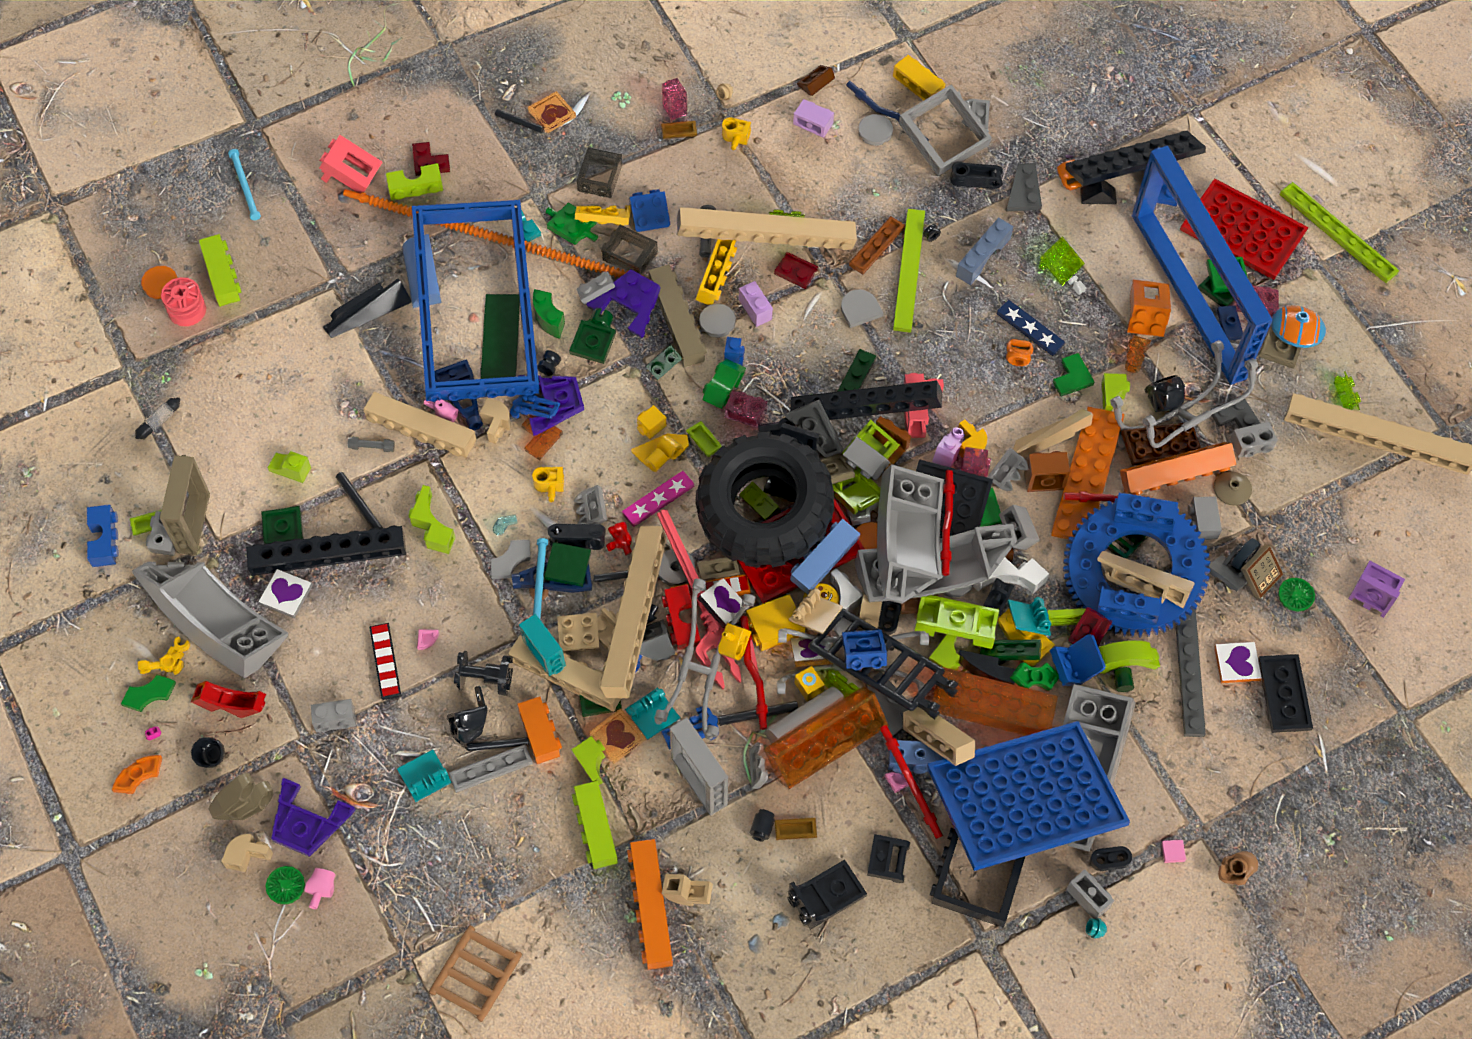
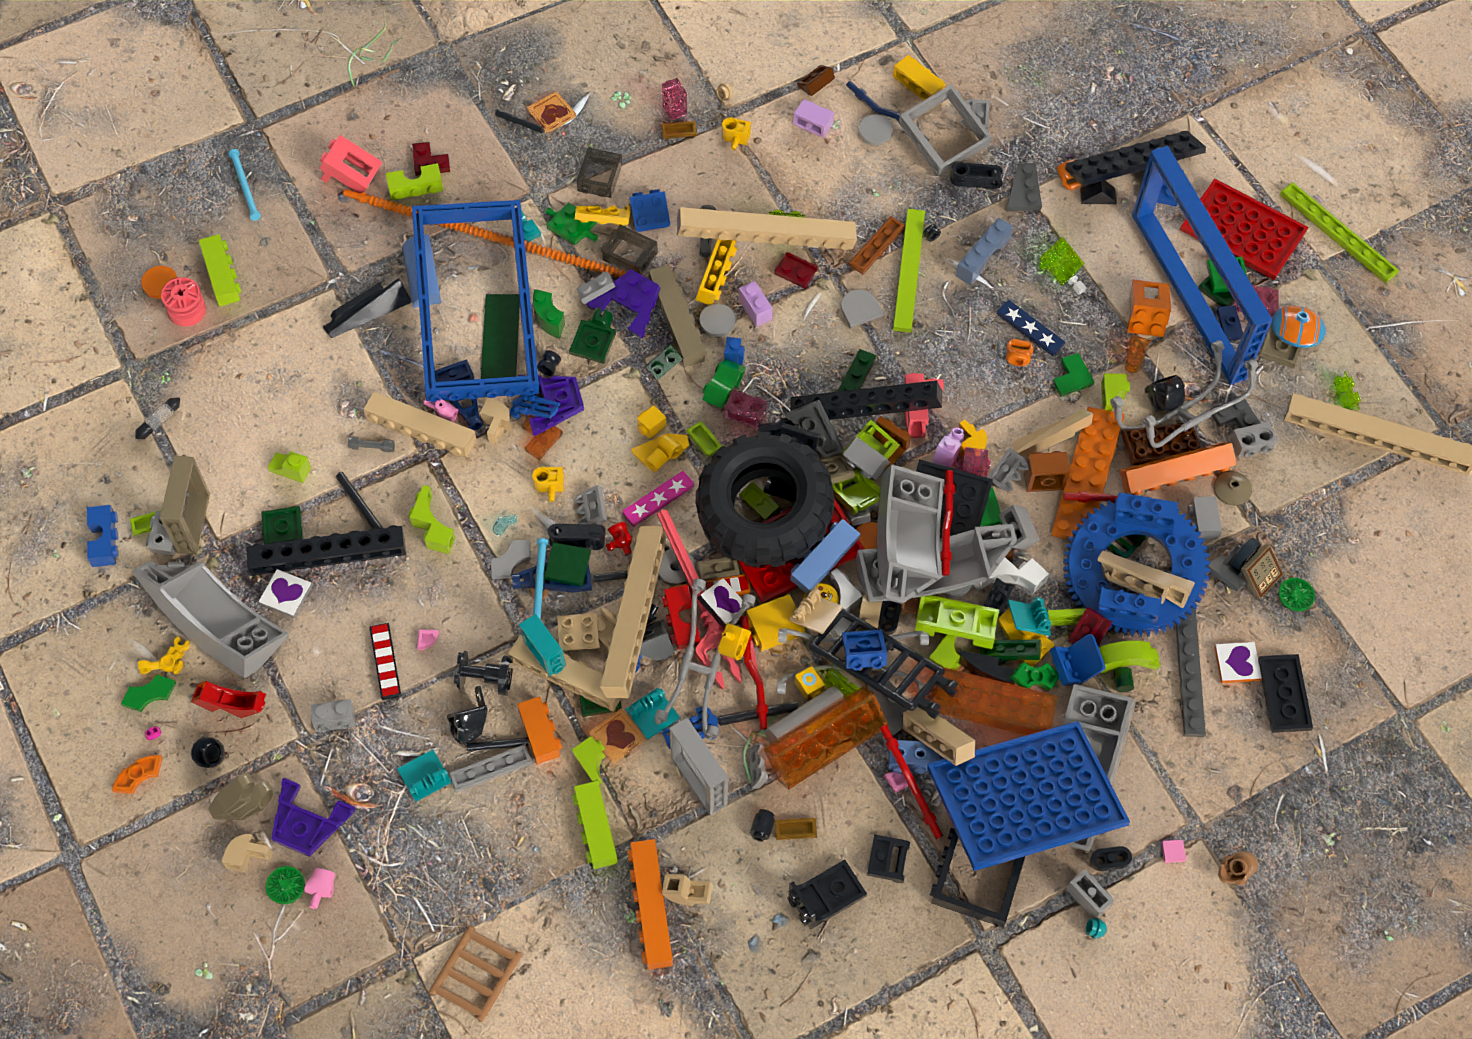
(804, 656): tile -> none
(1377, 588): medium lavender bracket -> none

